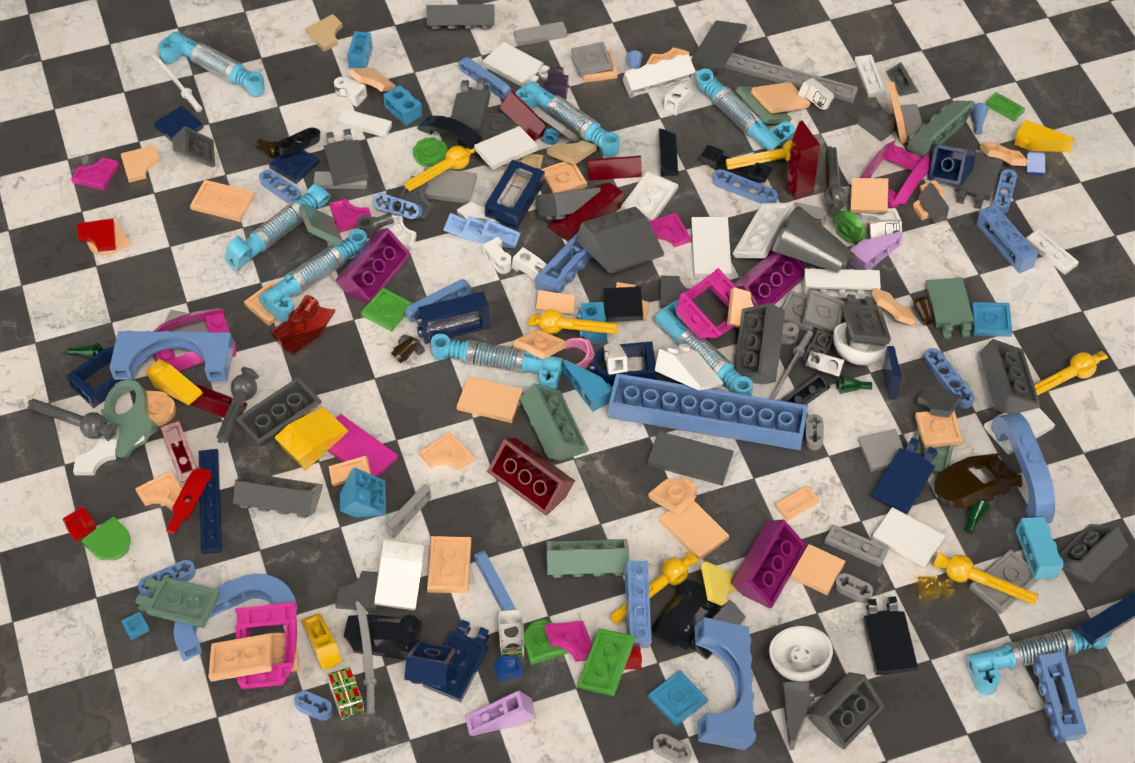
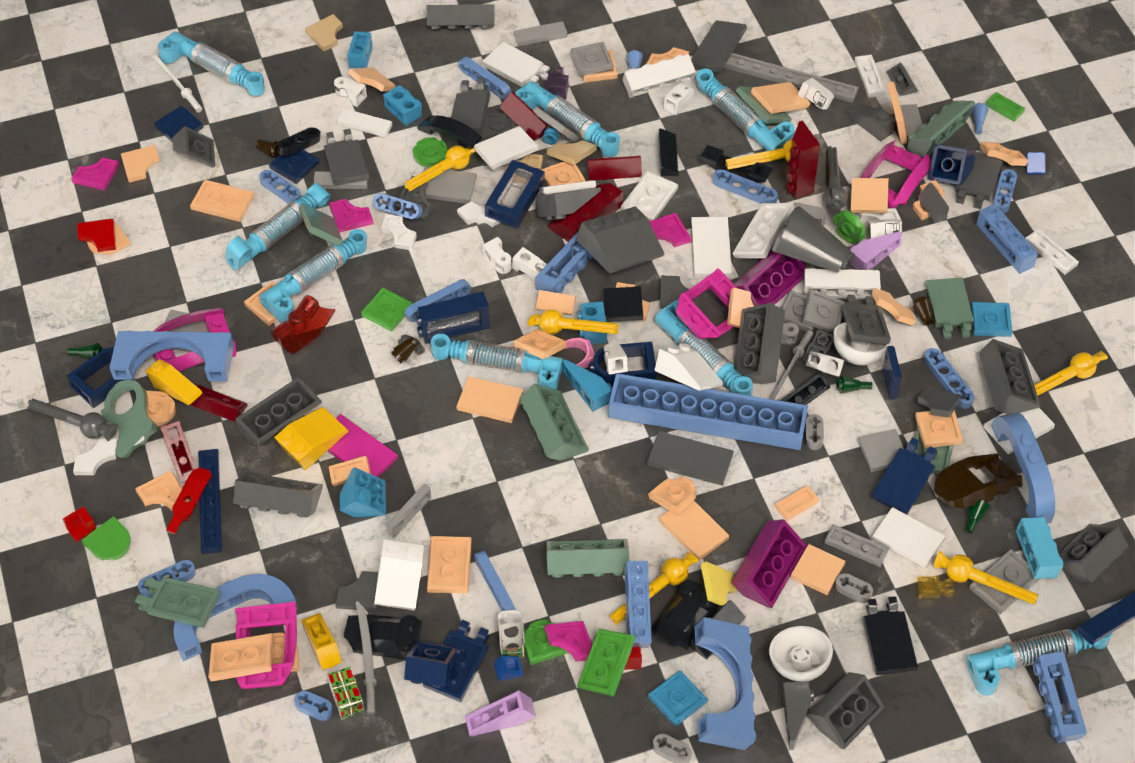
(135, 625): dark azure plate -> none
(242, 389): dark grey piece -> none
(372, 224): dark grey pin -> none
(373, 266): magenta slope -> none
(446, 451): light nougat tile -> none
(480, 231): light blue slope -> none
(530, 475): dark red slope -> none
(567, 187): none -> white tile
(1040, 138): yellow slope -> none

